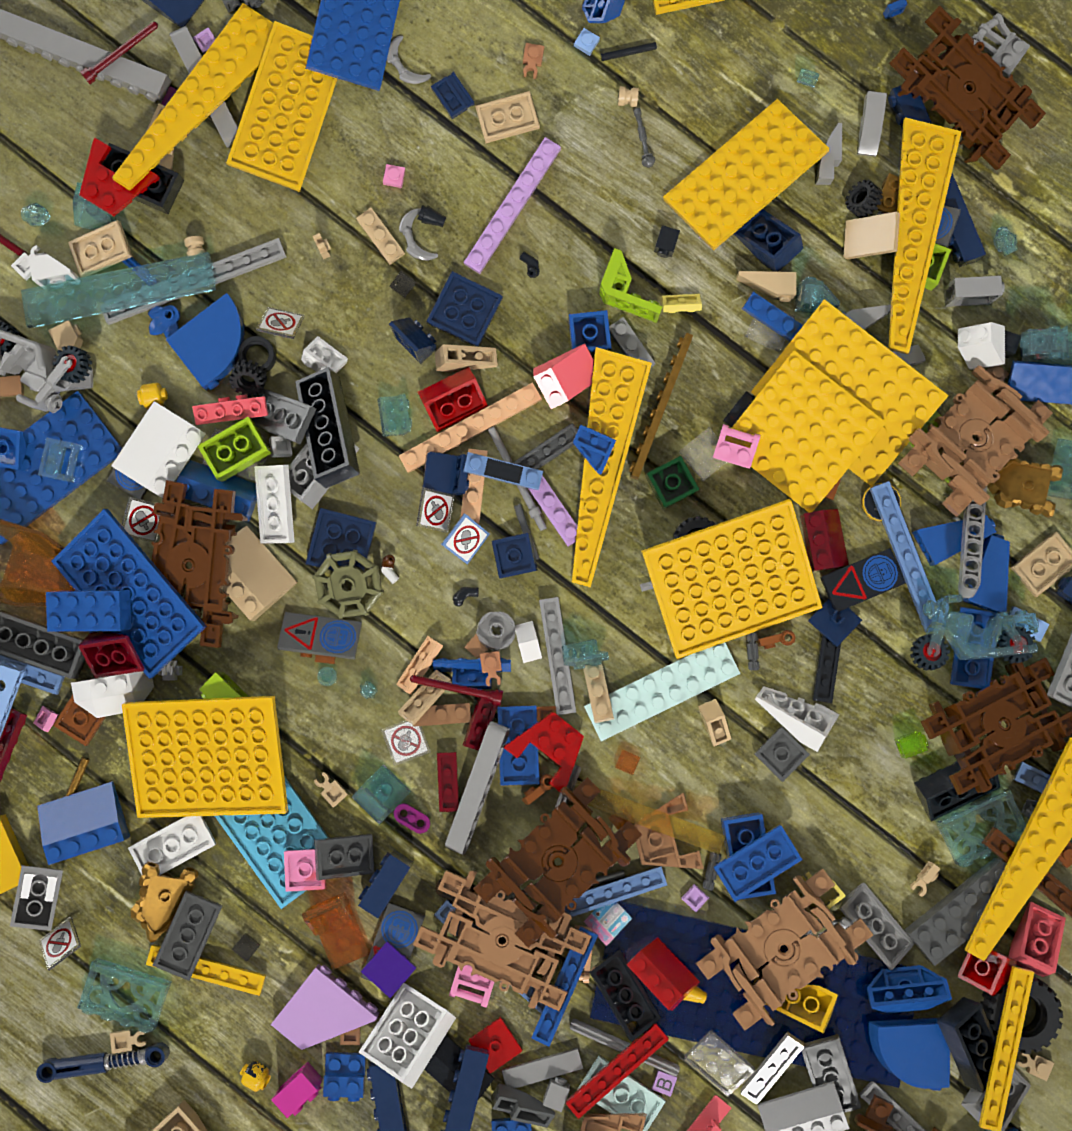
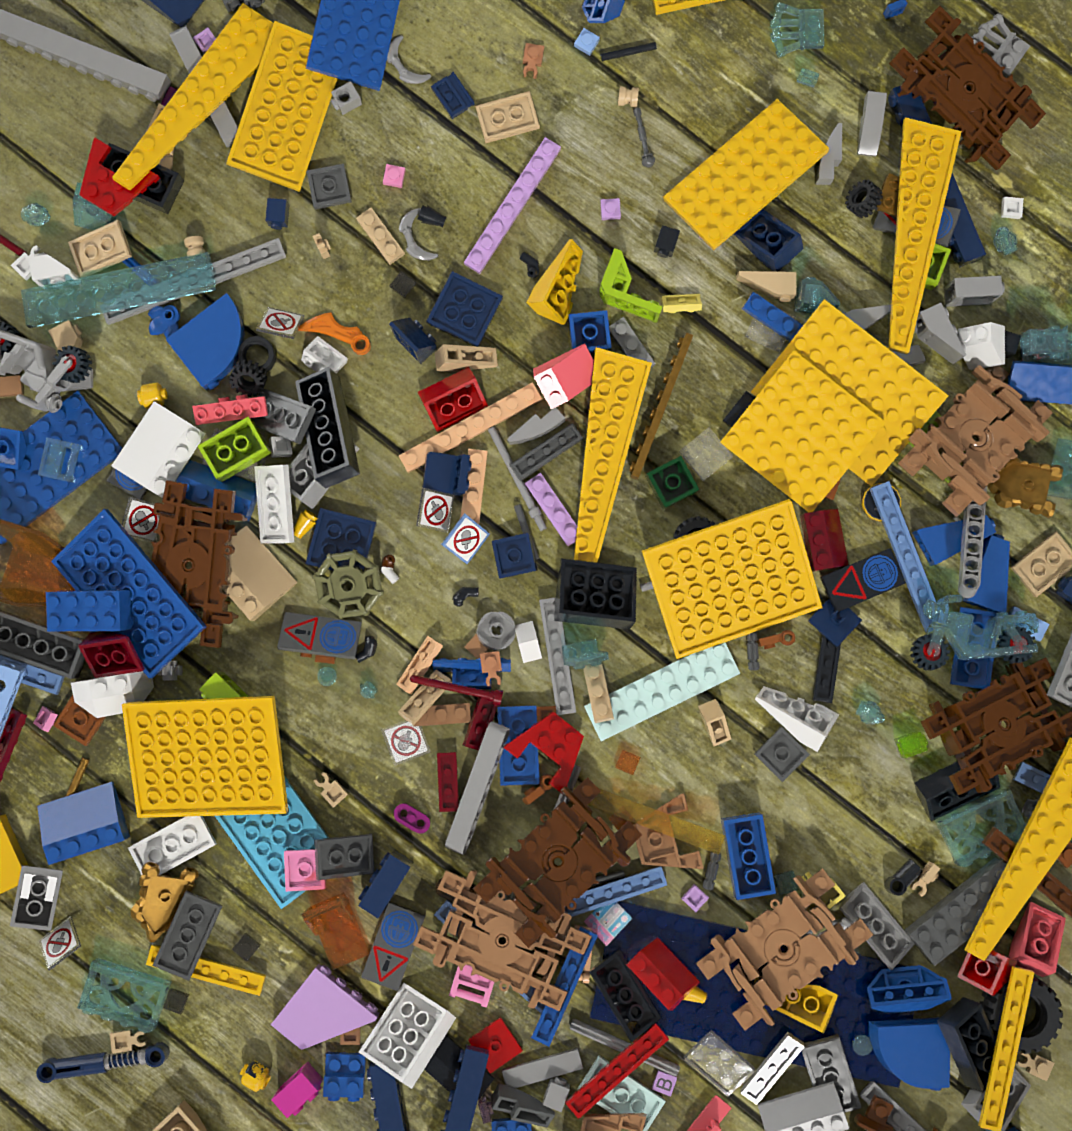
(91, 73): dark red piece -> none
(176, 1001): none -> clear smoke tile
(277, 213): none -> dark blue brick
(304, 523): none -> yellow cone
(327, 325): none -> orange piece
(329, 186): none -> dark grey plate
(346, 90): none -> light grey brick
(369, 649): none -> black arm
(381, 794): clear light blue slope -> none
(388, 969): dark purple tile -> none
(394, 415): clear light blue bracket -> none
(485, 1109): none -> plate
(503, 471): plate -> none
(537, 427): none -> light grey slope
(554, 289): none -> yellow wedge
(594, 447): blue wing -> none
(596, 594): none -> black slope
(610, 209): none -> lavender plate
(733, 452): bright pink plate -> none
(757, 863): blue plate -> none
(785, 882): none -> clear light blue tile
(809, 24): none -> clear light blue plate
(862, 1045): none -> clear light blue plate
(870, 713): none -> clear light blue rock
(871, 235): tan tile -> none
(904, 876): none -> black piece
(939, 334): none -> light grey slope
(1012, 207): none -> white plate

